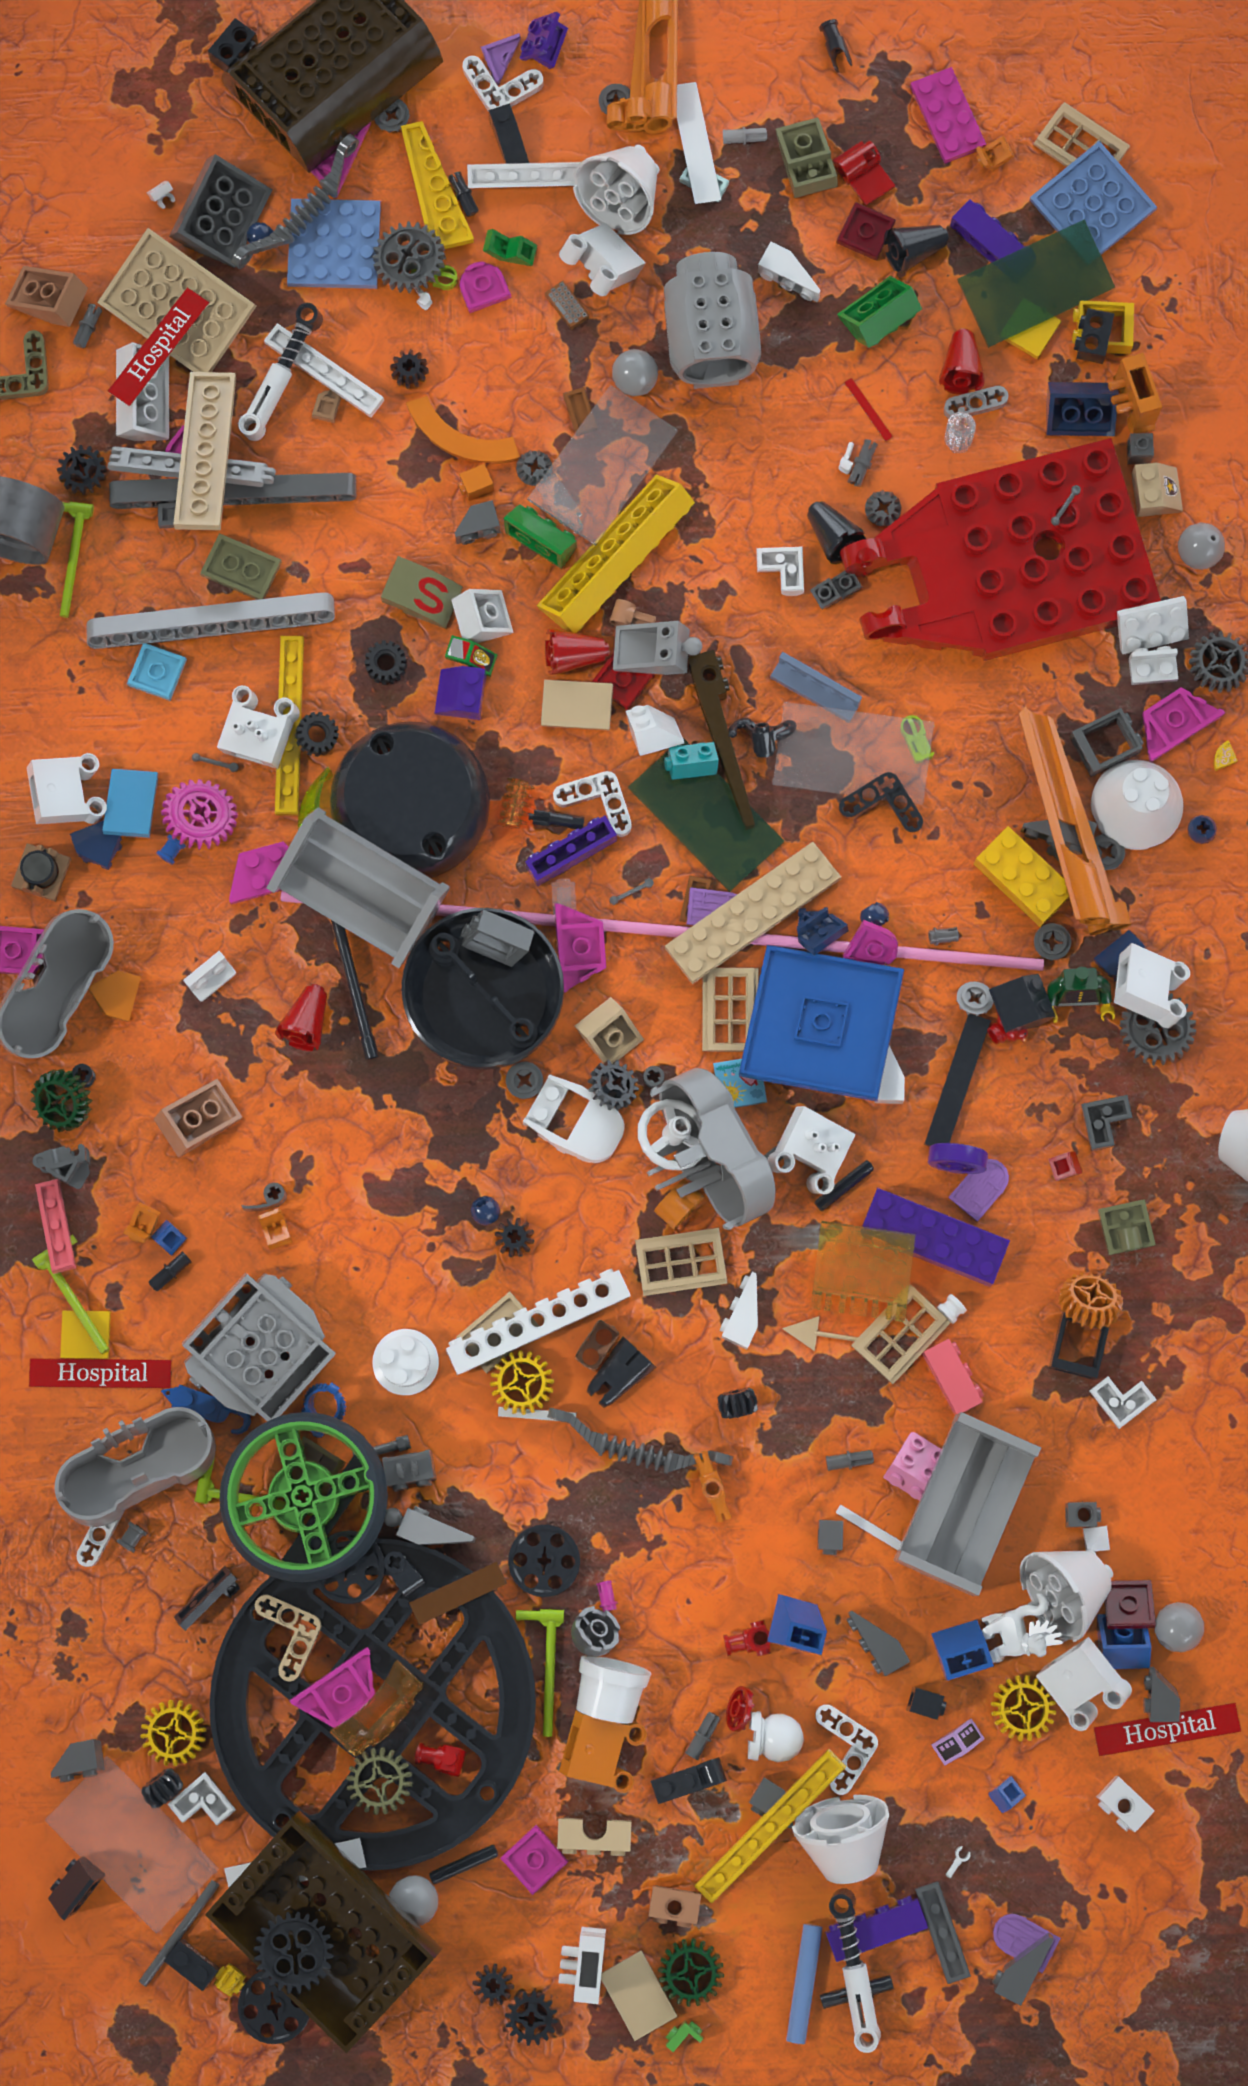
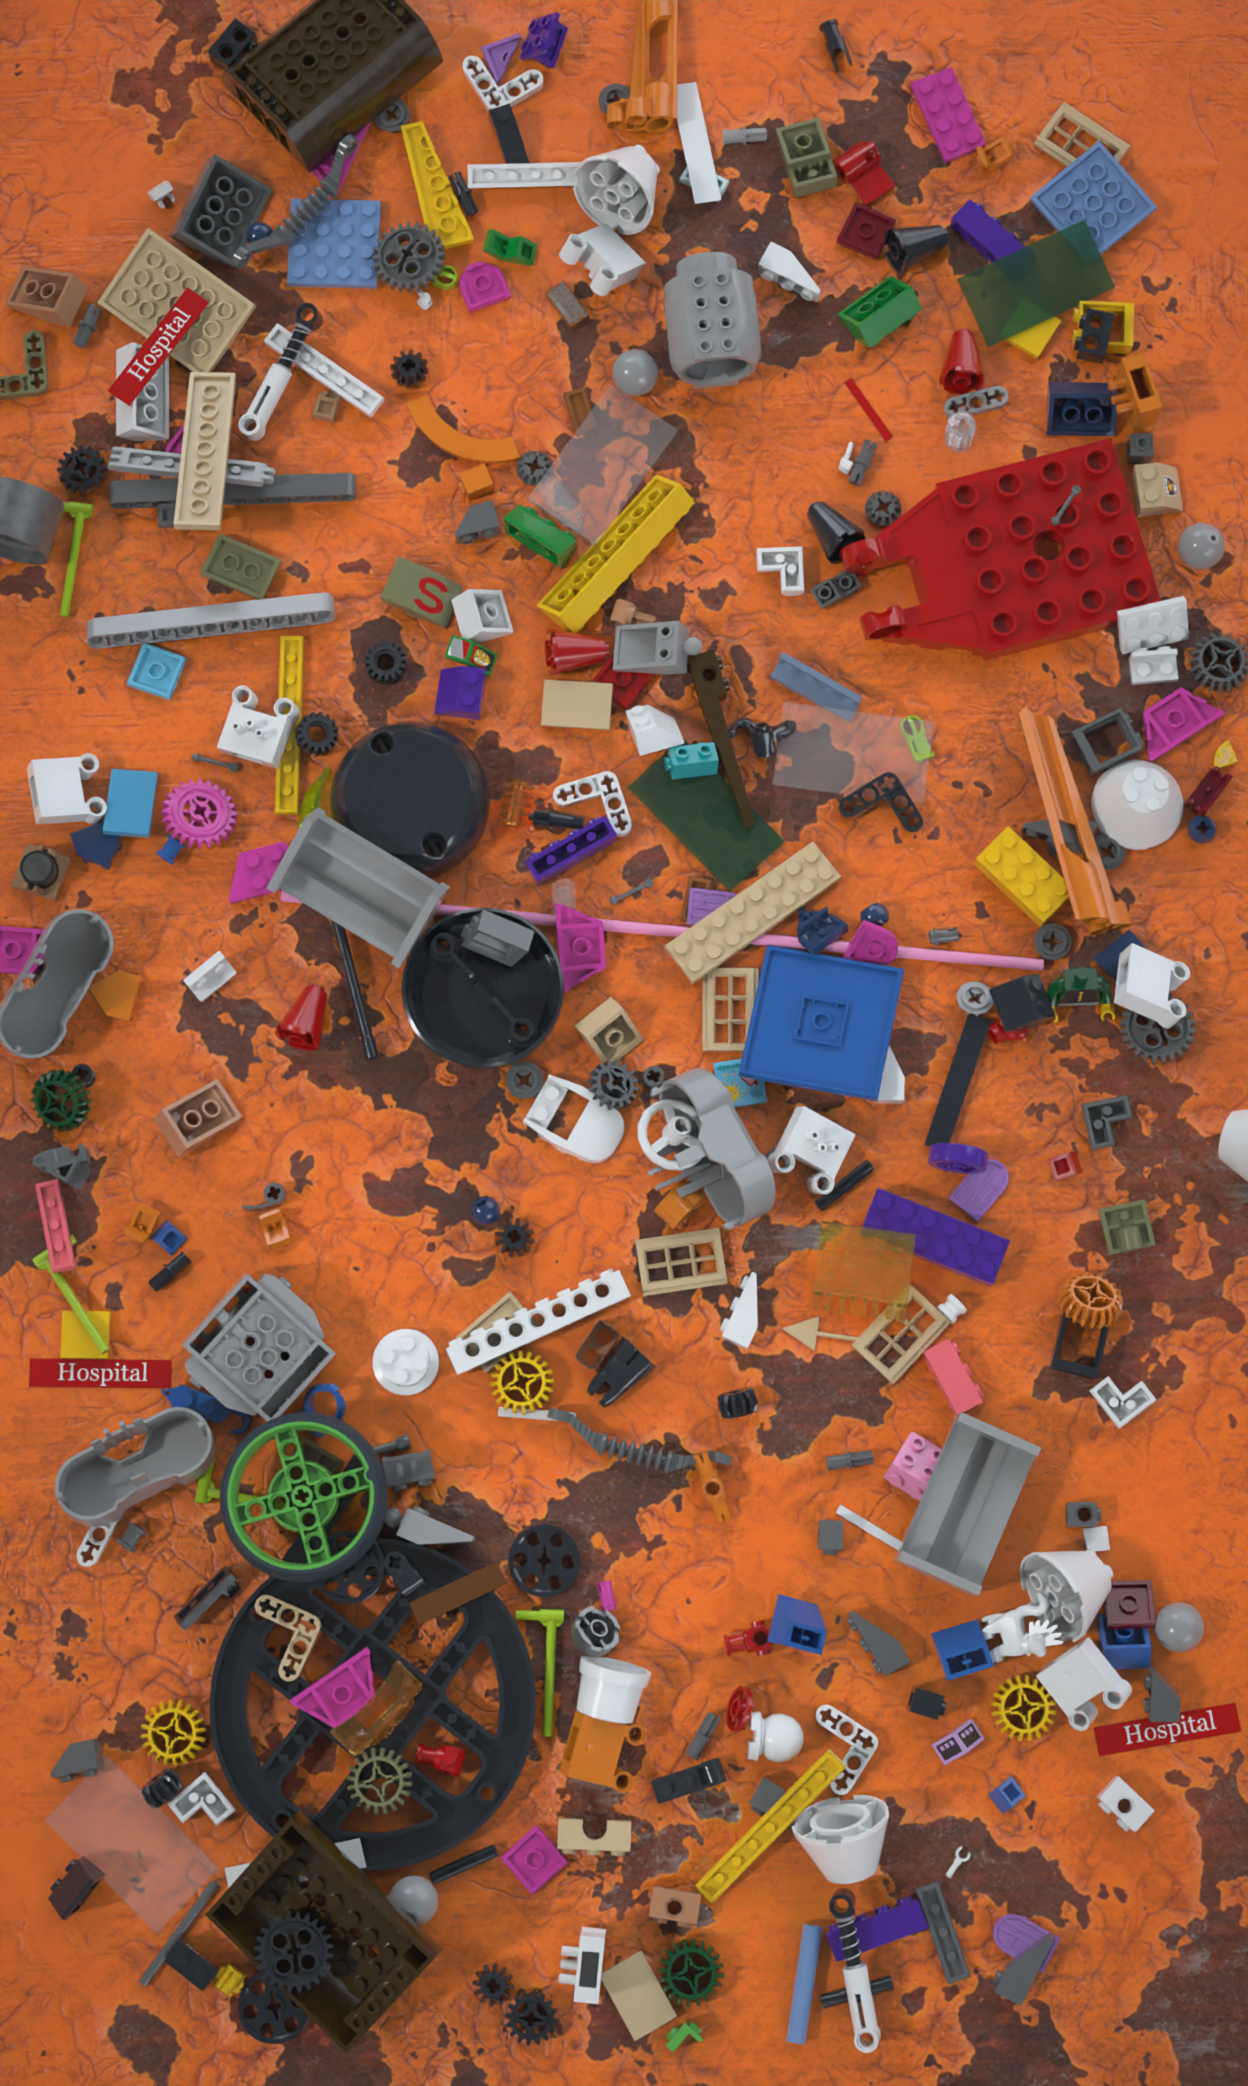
(1208, 791): none -> dark red hinge

